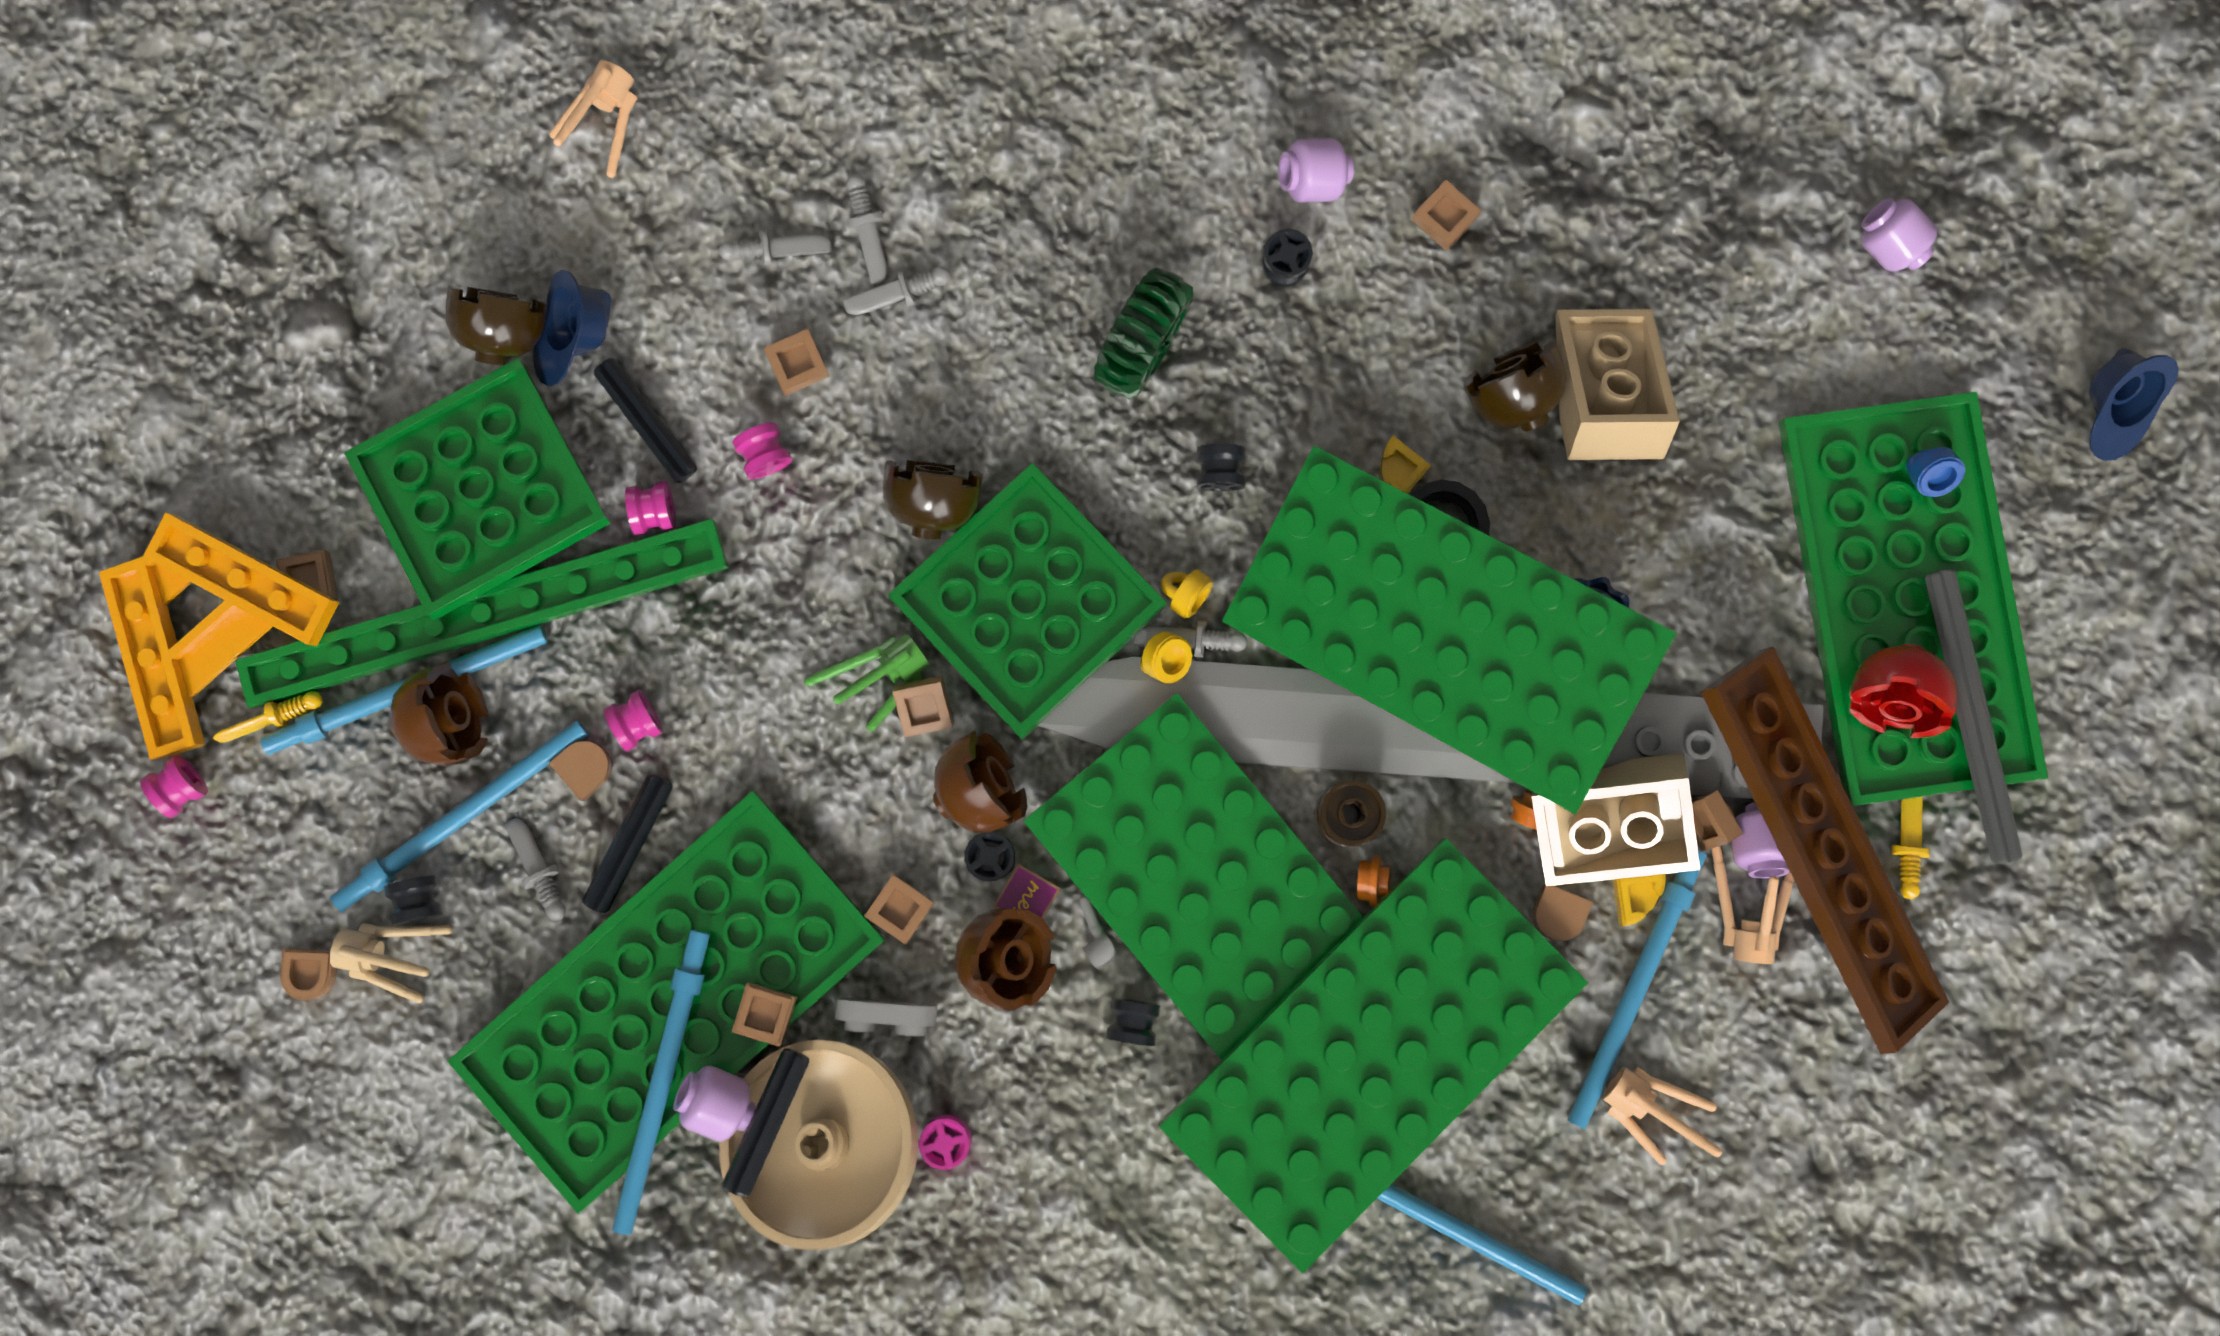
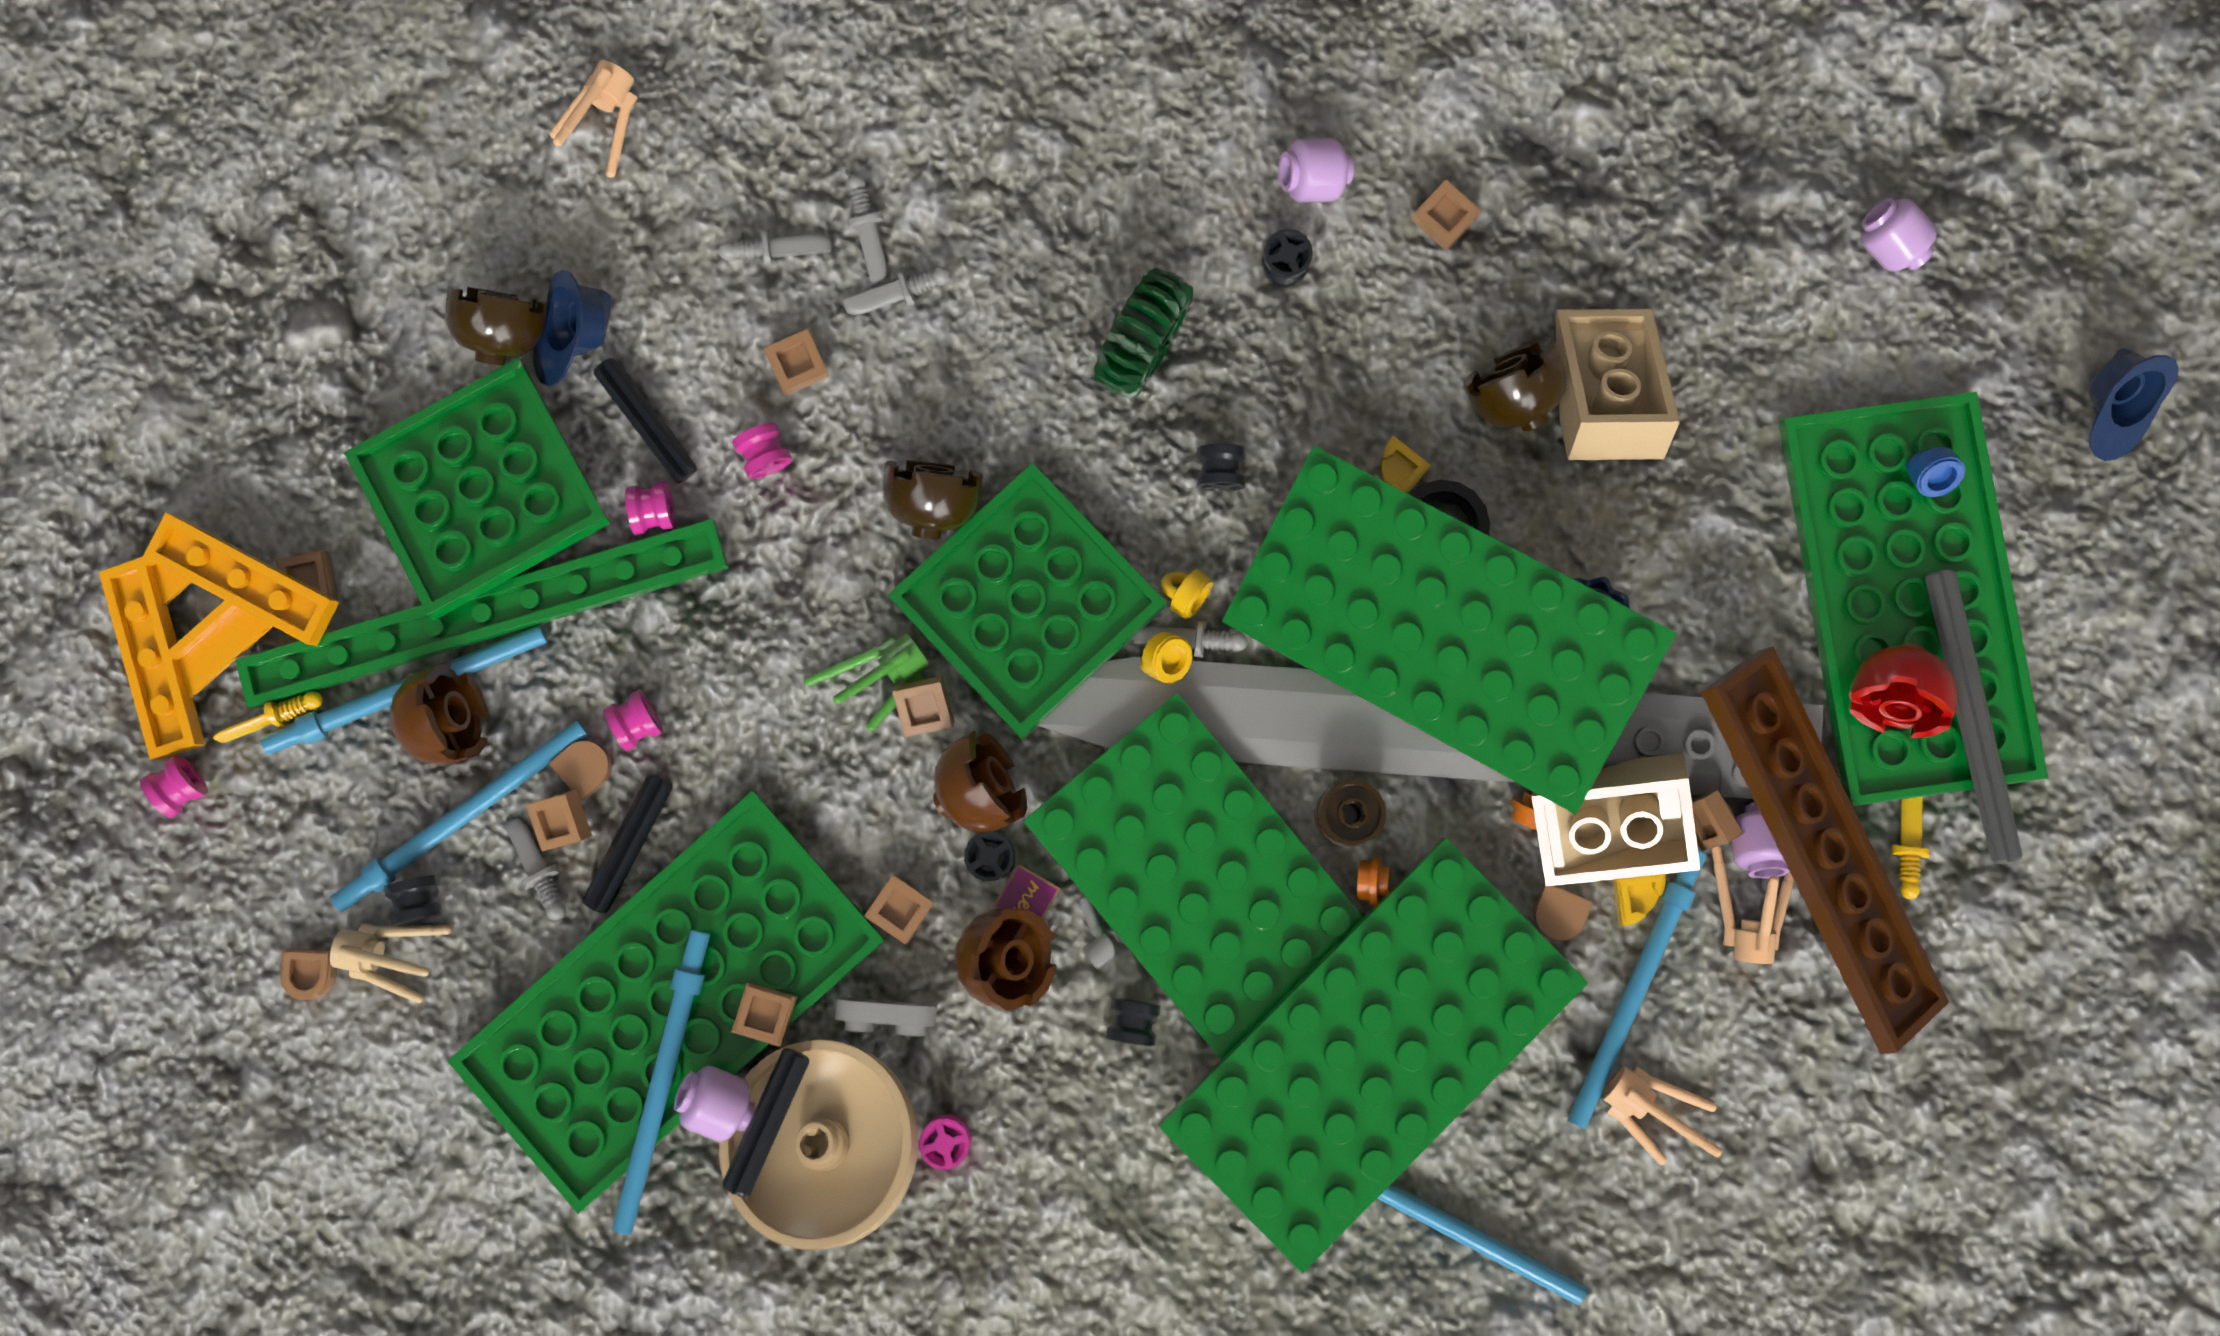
(559, 820): none -> medium nougat plate

